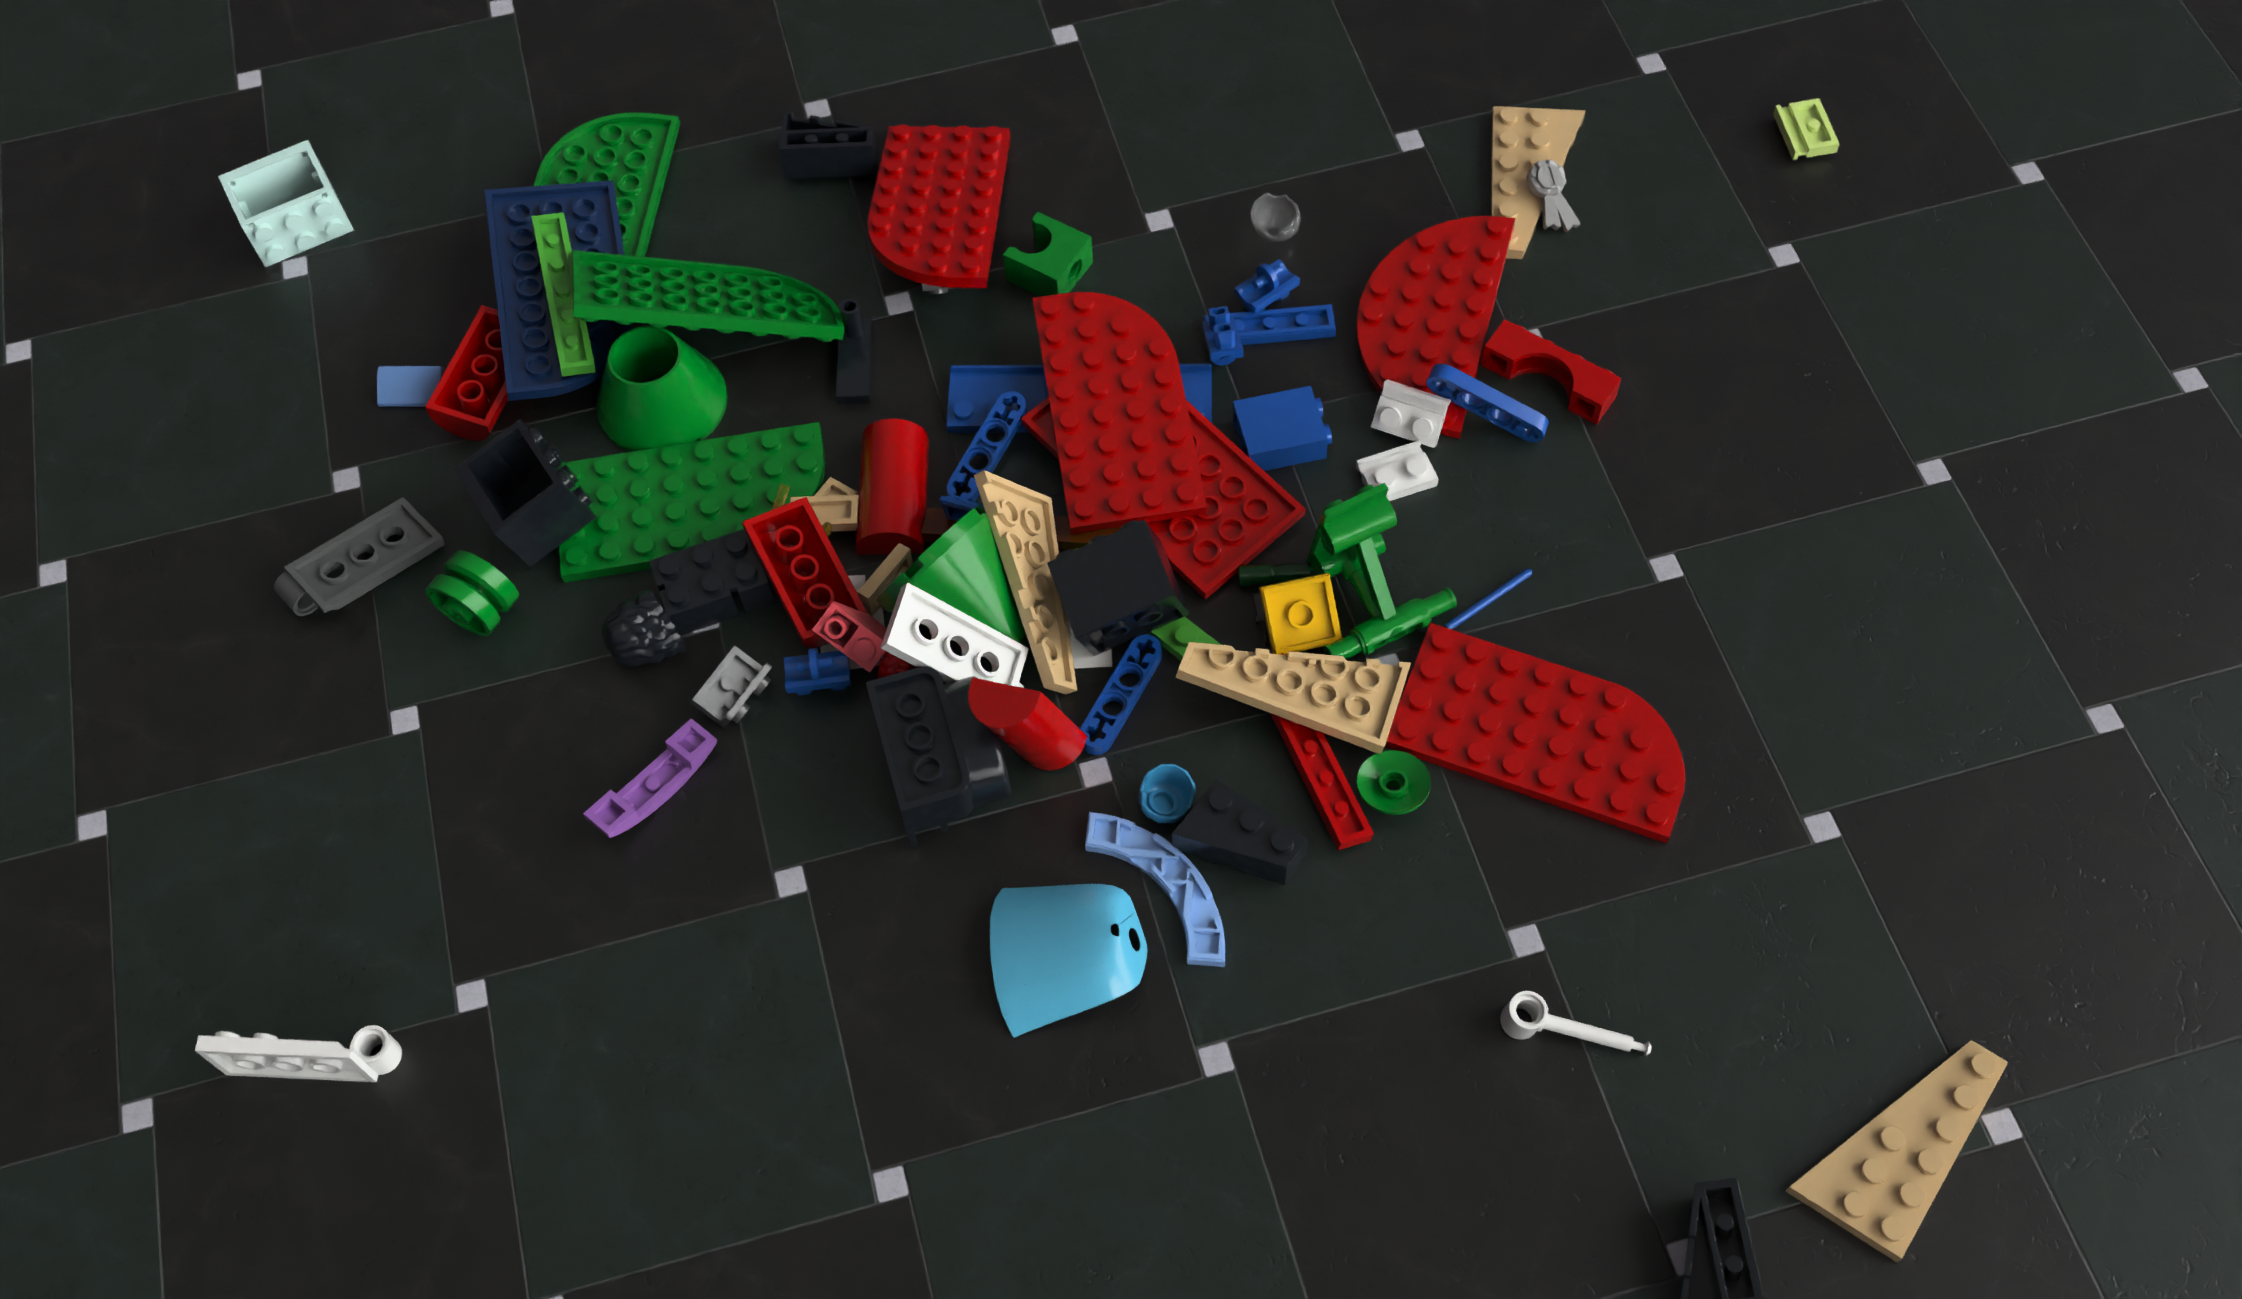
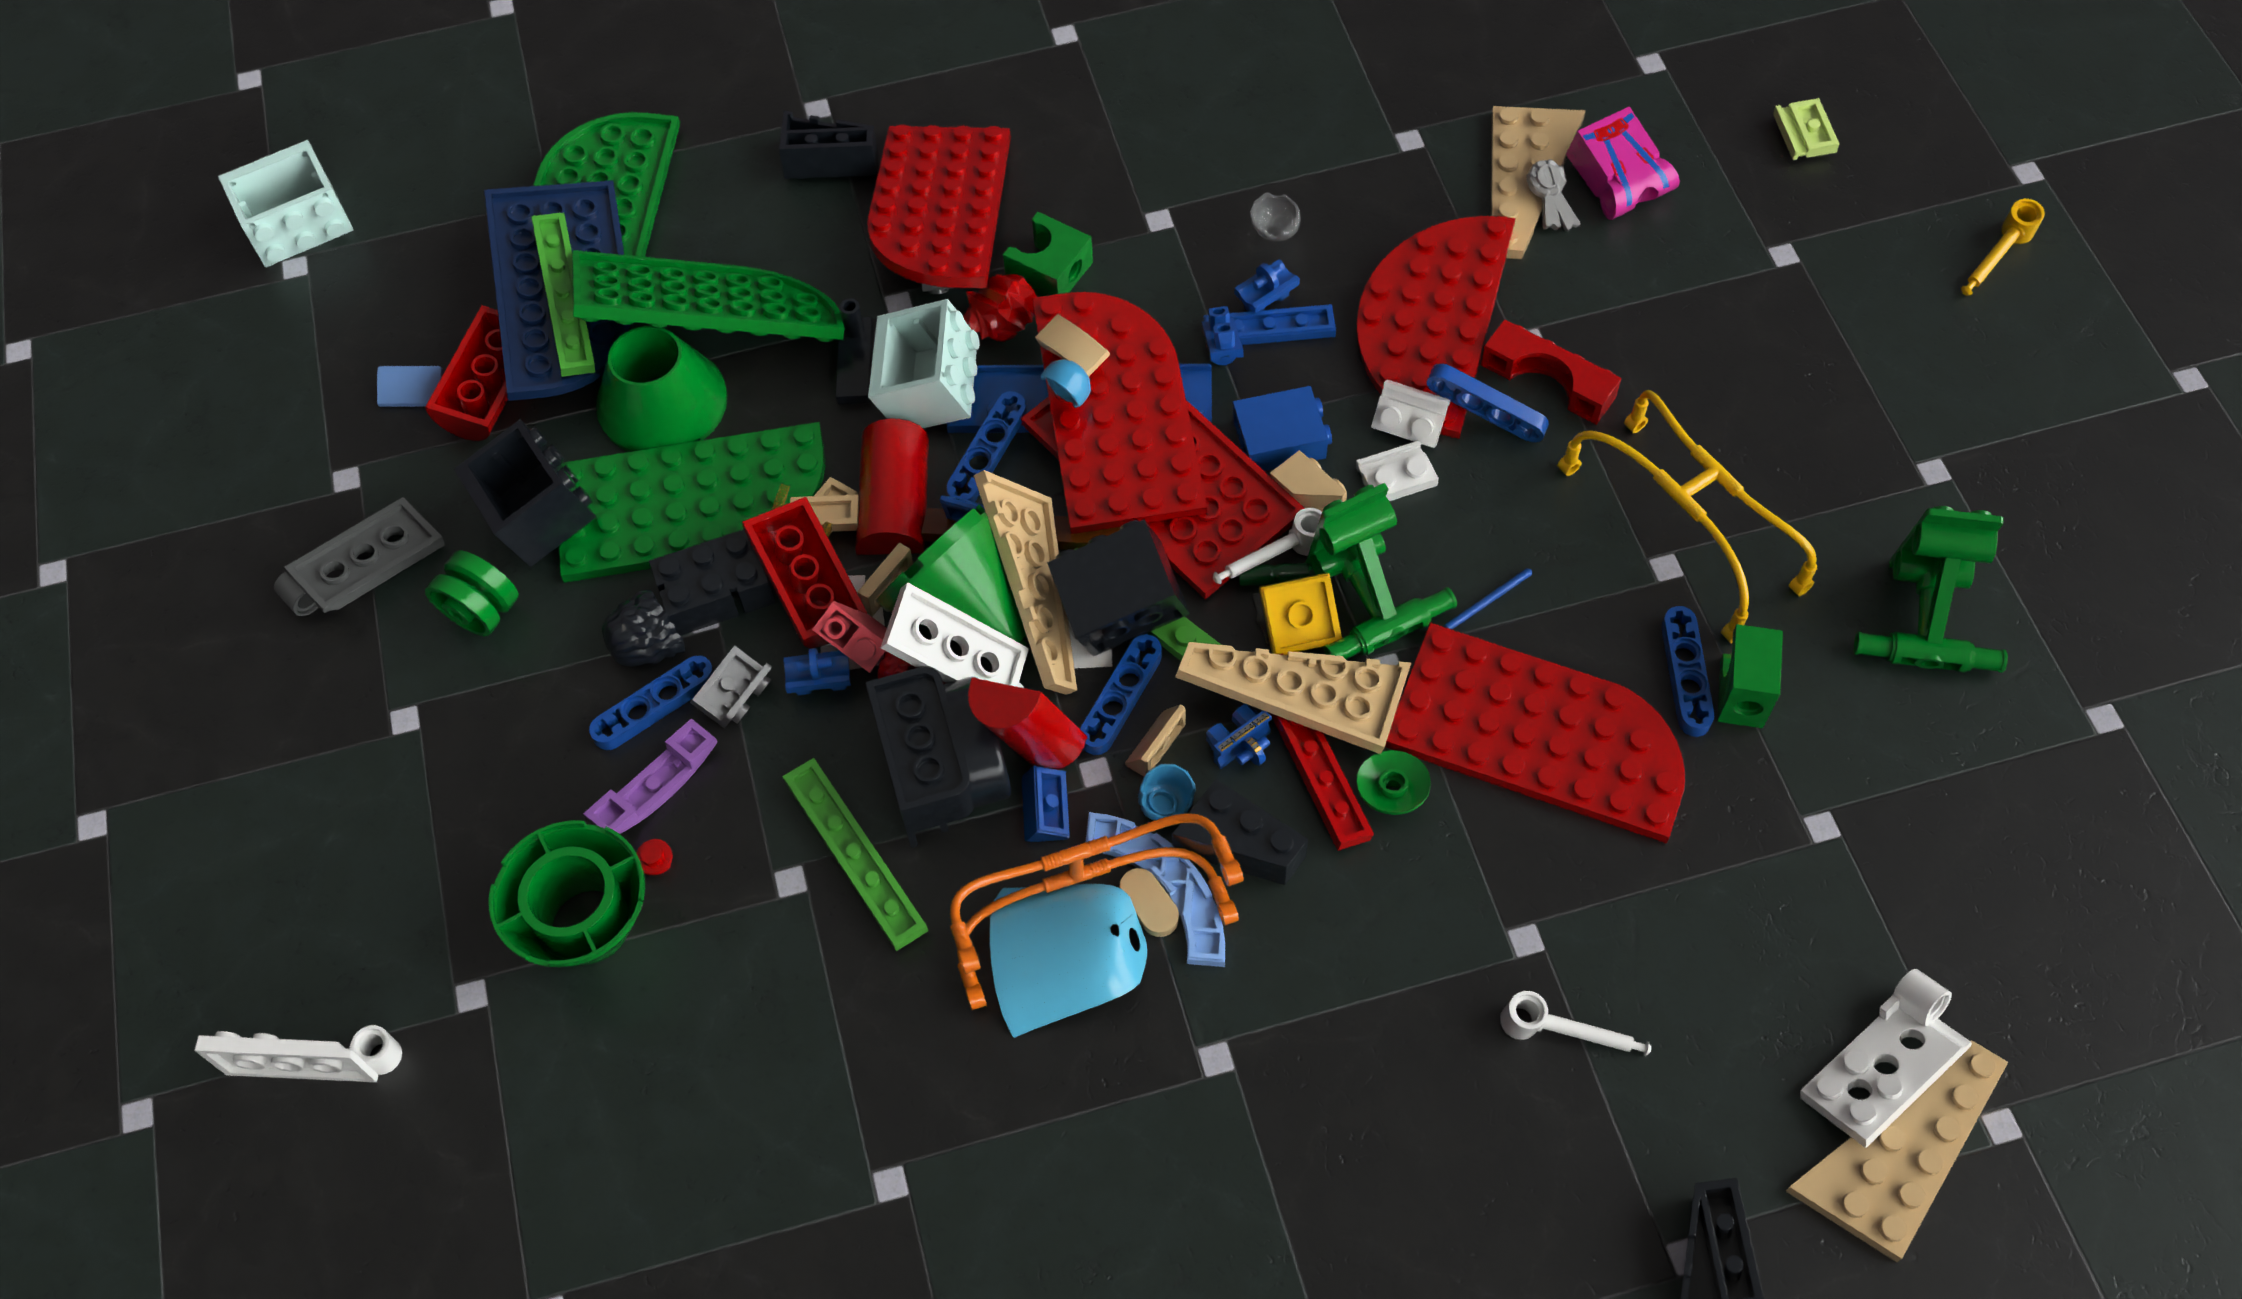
(550, 870): none -> green cone
(649, 697): none -> blue beam
(655, 856): none -> red plate
(855, 854): none -> bright green plate
(924, 365): none -> light aqua container
(1001, 307): none -> red hair
(1045, 805): none -> blue slope
(1068, 381): none -> dark azure hair
(1072, 344): none -> tan slope
(1078, 873): none -> orange bar
(1151, 902): none -> tan tile
(1157, 740): none -> tan slope
(1243, 743): none -> blue hips
(1297, 539): none -> white piece
(1308, 482): none -> tan slope
(1621, 163): none -> dark pink piece
(1682, 495): none -> yellow bar
(1691, 670): none -> blue beam
(1750, 676): none -> green piece
(1907, 1013): none -> white hinge
(1938, 558): none -> green plate
(2017, 228): none -> yellow piece

